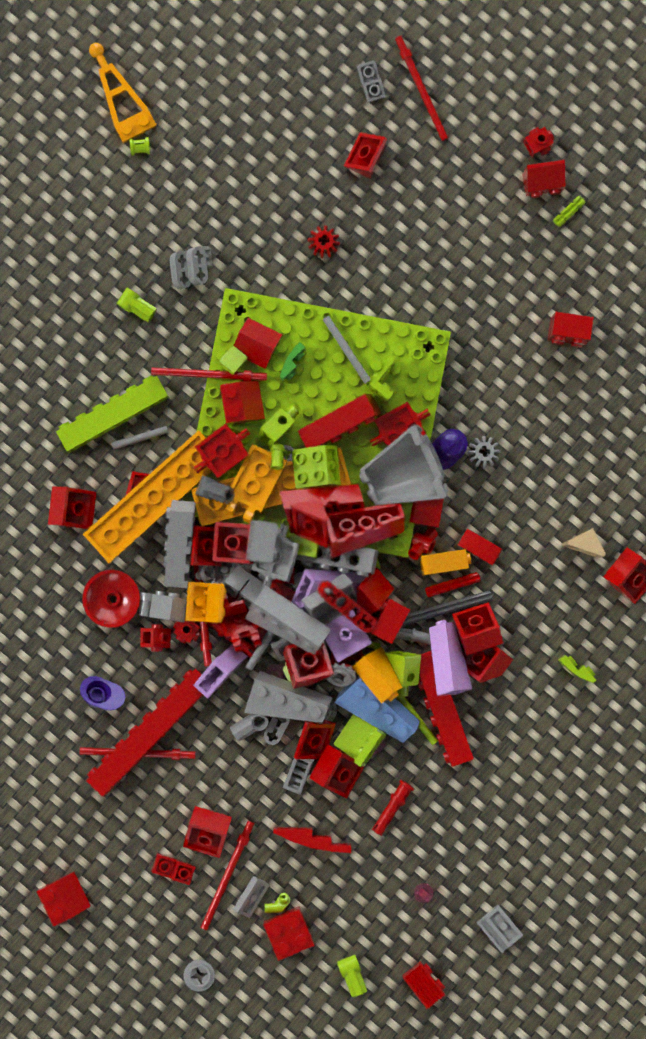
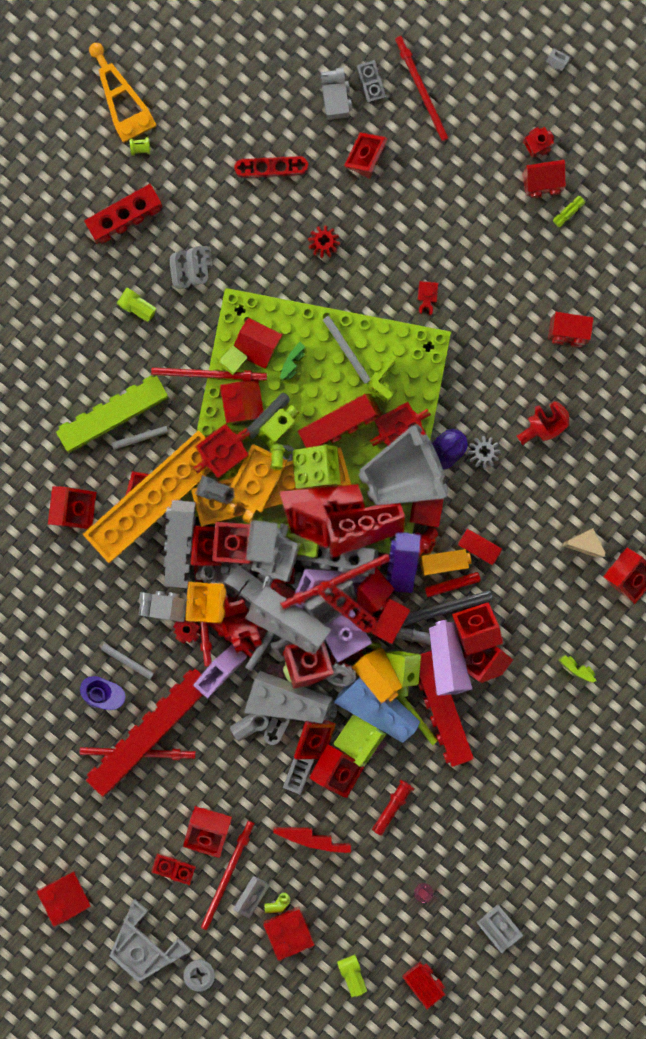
(98, 596): red dish -> none
(127, 661): none -> light grey bar
(128, 204): none -> red brick
(137, 952): none -> light grey wing
(159, 637): red brick -> none
(271, 170): none -> red beam
(279, 403): none -> dark grey axle
(300, 597): none -> red bar
(335, 94): none -> light grey hinge
(403, 562): none -> dark purple brick
(427, 294): none -> red plate
(546, 427): none -> red piece
(557, 59): none -> light grey plate

